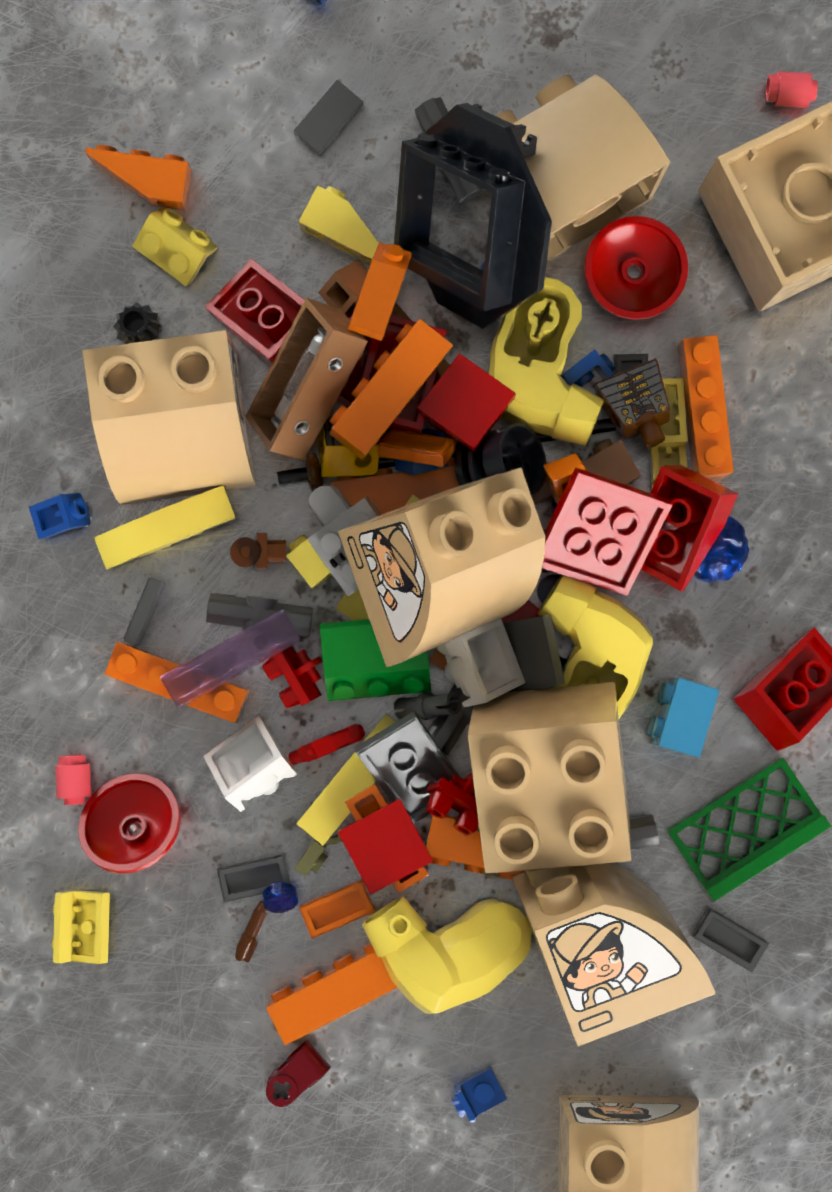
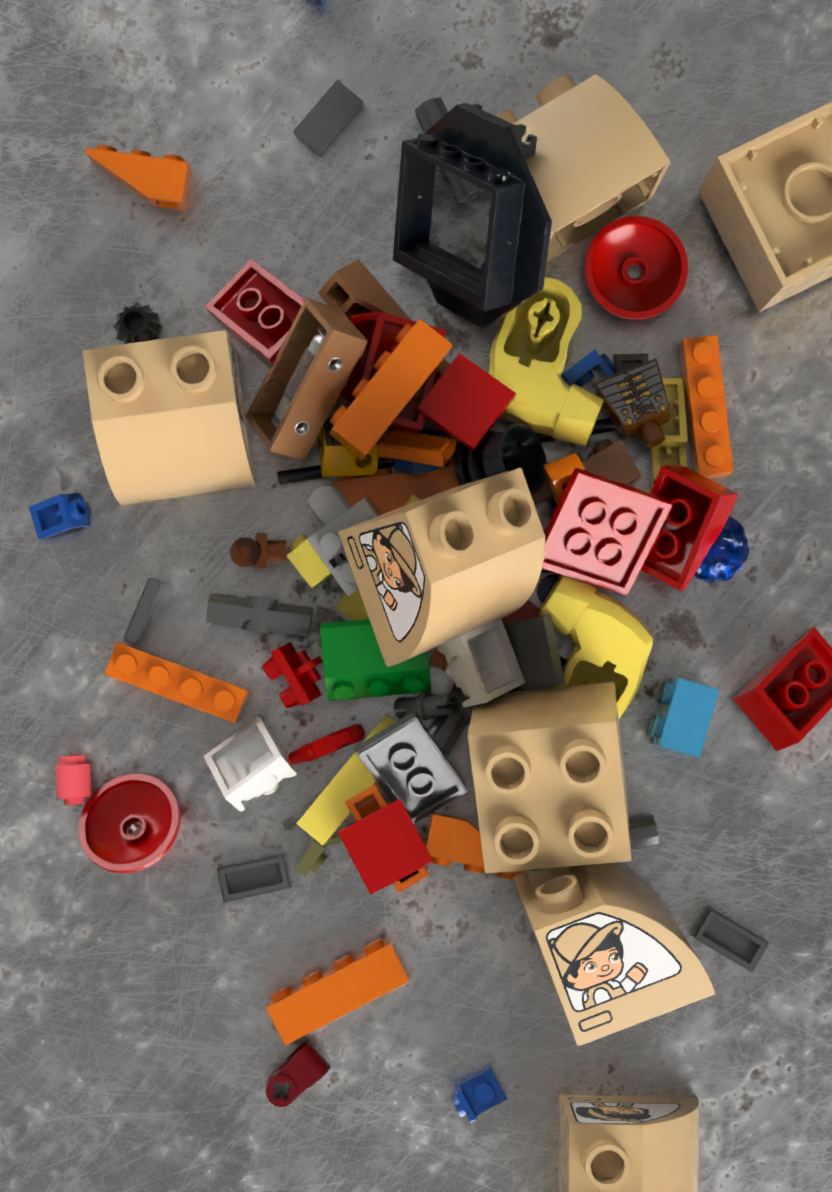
(81, 927): light yellow bracket -> none
(164, 527): light yellow slope -> none
(174, 244): light yellow bracket -> none
(230, 659): clear purple tile -> none
(248, 941): reddish brown piece -> none
(280, 897): clear blue tile -> none
(314, 471): reddish brown piece -> none
(337, 224): light yellow slope -> none
(337, 908): orange tile -> none
(380, 291): orange slope -> none
(454, 961): light yellow piece -> none
(458, 795): red hips -> none
(766, 855): green fence -> none
(791, 89): coral brick -> none

